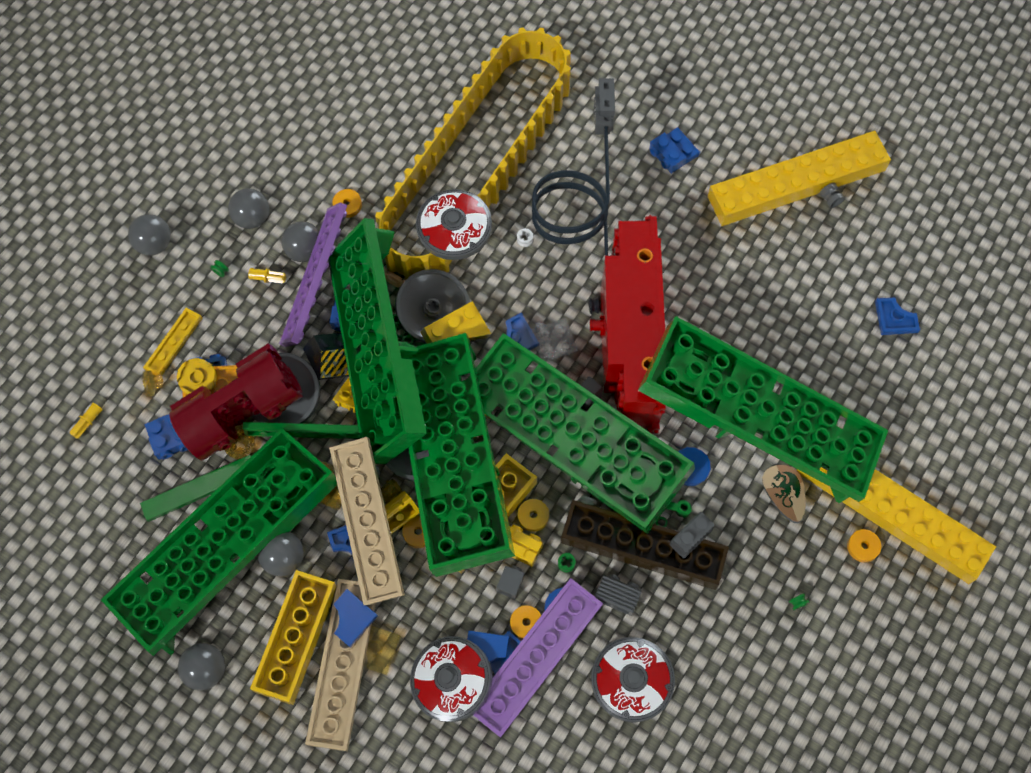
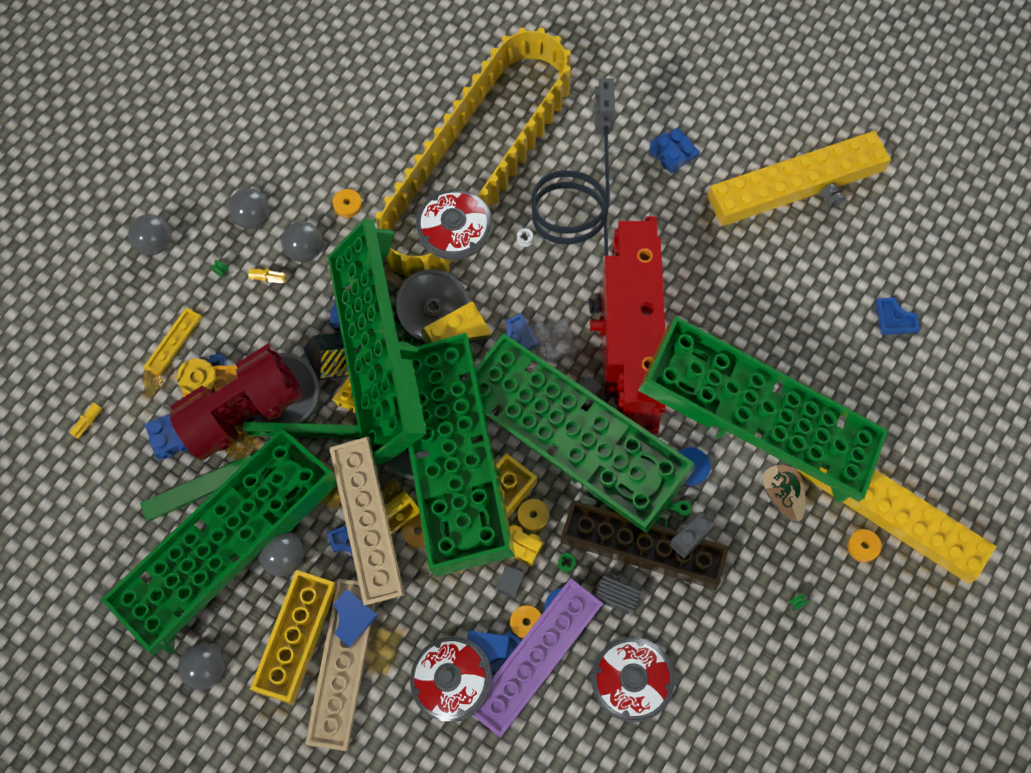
(312, 277): medium lavender plate -> none

